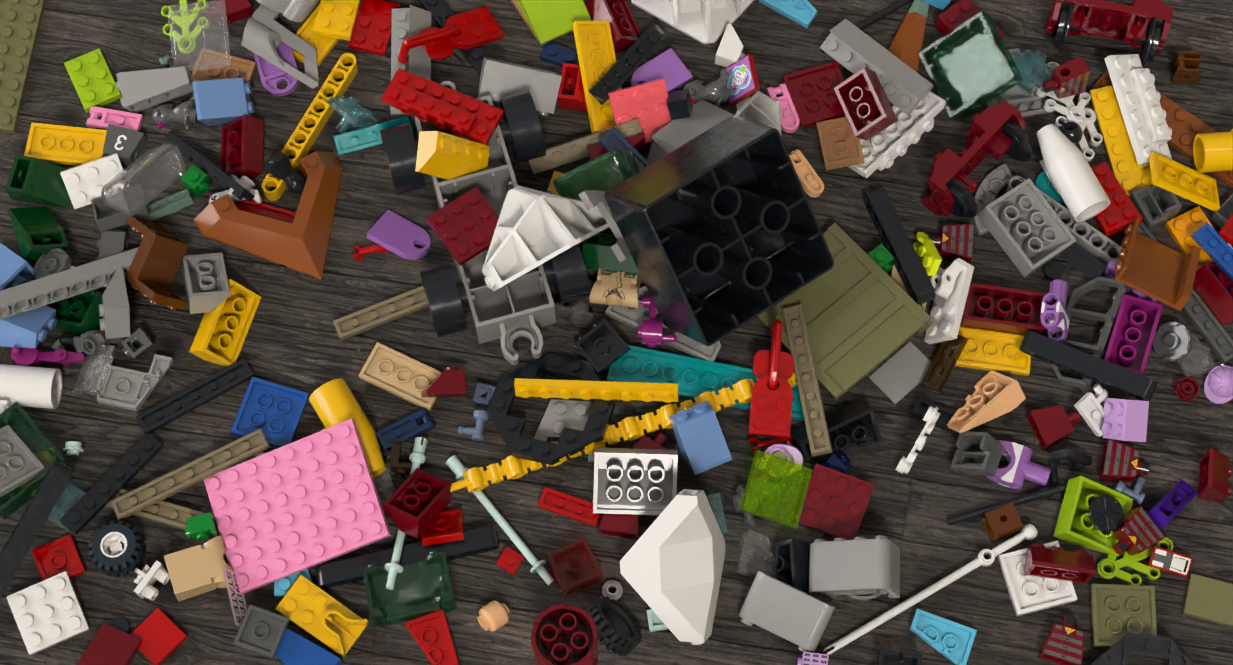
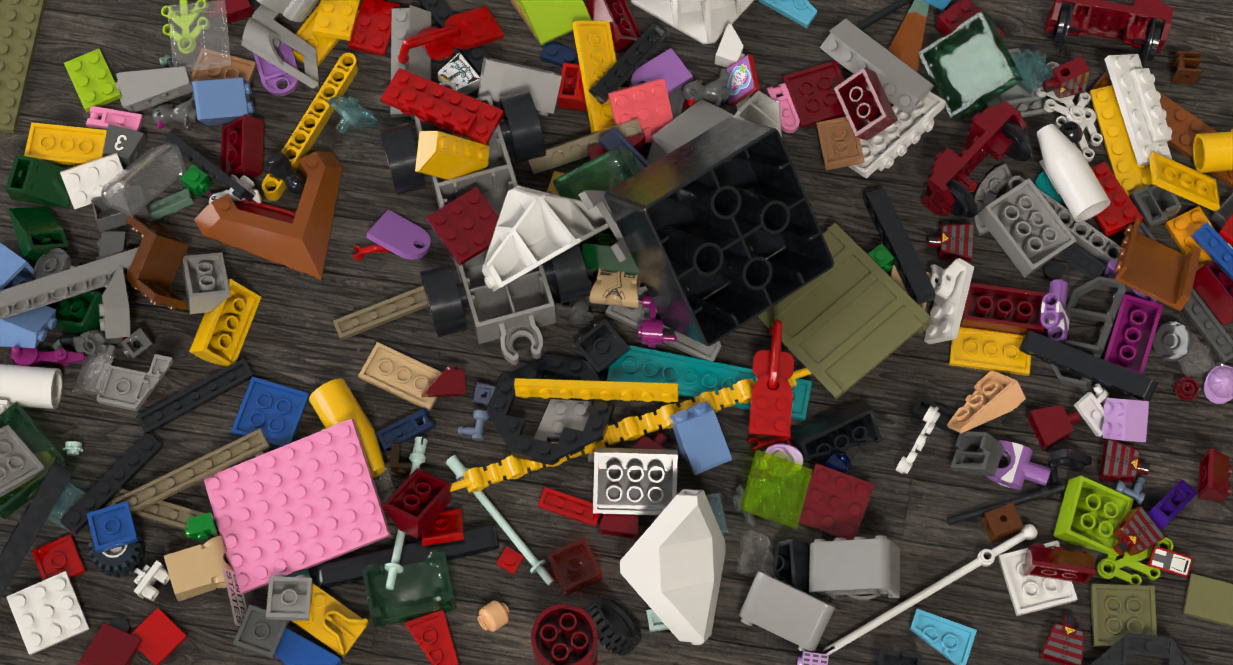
(112, 527): none -> blue plate
(289, 597): none -> light grey plate
(365, 136): teal plate -> none
(461, 74): none -> white torso
(619, 590): light grey plate -> none
(679, 104): black brick -> none
(807, 380): dark tan tile -> none
(810, 181): light nougat plate -> none
(901, 372): light grey sticker -> none
(927, 253): neon yellow hinge -> none
(943, 363): dark brown plate -> none
(1106, 513): black wheel -> none

